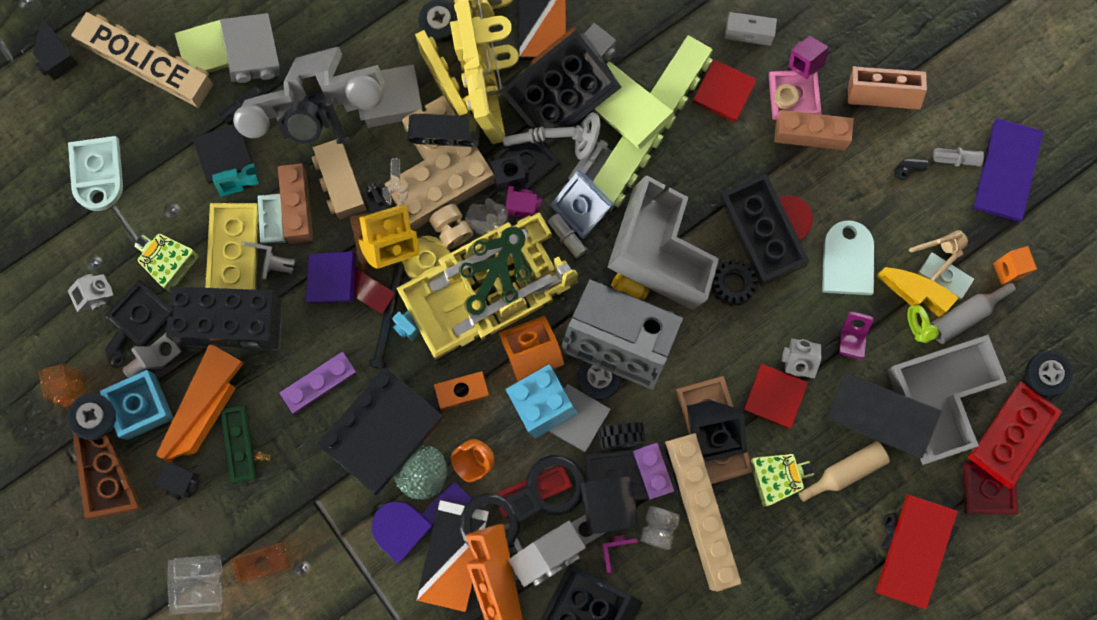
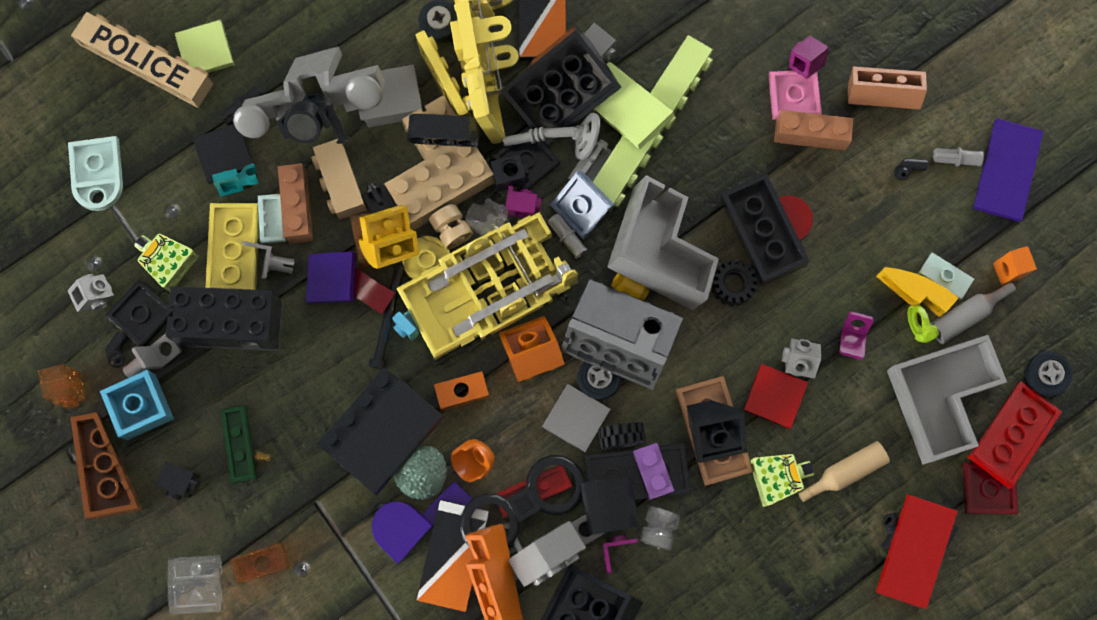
(51, 53): black slope -> none
(99, 422): black wheel -> none
(201, 404): orange wedge -> none
(249, 48): light grey brick -> none
(318, 383): medium lavender plate -> none
(395, 185): clear bar -> none
(497, 267): dark green plant -> none
(541, 401): medium azure brick -> none
(703, 512): tan brick -> none
(724, 91): red tile -> none
(741, 30): light grey piece -> none
(786, 96): tan tile -> none
(848, 262): light aqua tile -> none
(884, 415): black tile -> none
(951, 243): tan plant -> none

